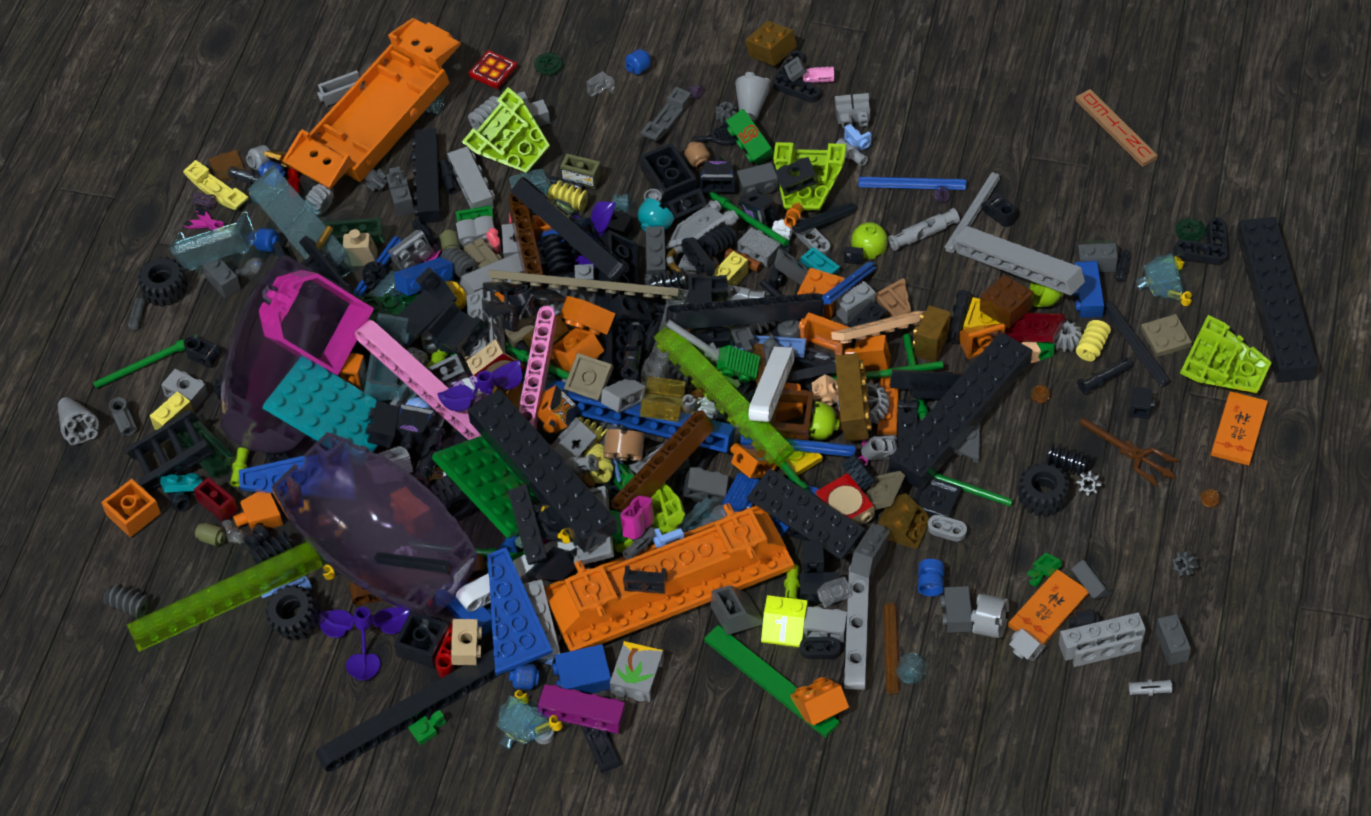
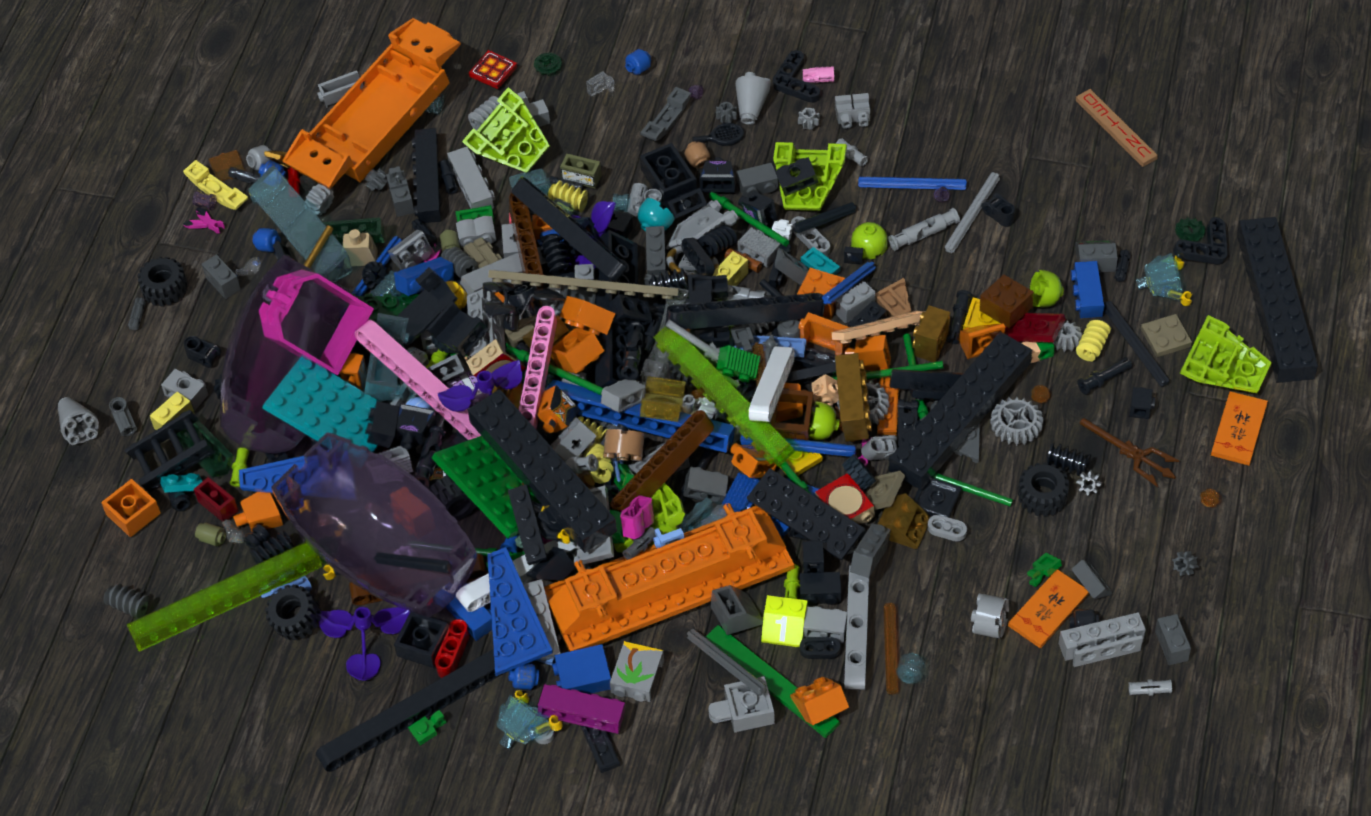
(178, 346): green bar -> none
(214, 244): clear light blue windscreen -> none
(319, 263): black bracket -> none
(465, 653): tan brick -> none
(494, 240): coral arm -> none
(588, 377): dark tan plate -> none
(636, 198): none -> light grey hinge
(645, 581): black hinge -> none
(727, 662): none -> dark grey axle
(738, 706): none -> light grey brick
(749, 138): green brick -> none
(770, 43): pearl gold brick -> none
(793, 214): orange pin -> none
(795, 69): dark grey plate -> none
(808, 118): none -> light grey gear
(834, 591): clear bracket -> none
(854, 138): light blue bracket -> none
(931, 577): blue wheel -> none
(957, 609): dark grey brick -> none
(1018, 427): none -> light grey gear
(1019, 260): light grey brick -> none
(1026, 645): light grey brick -> none

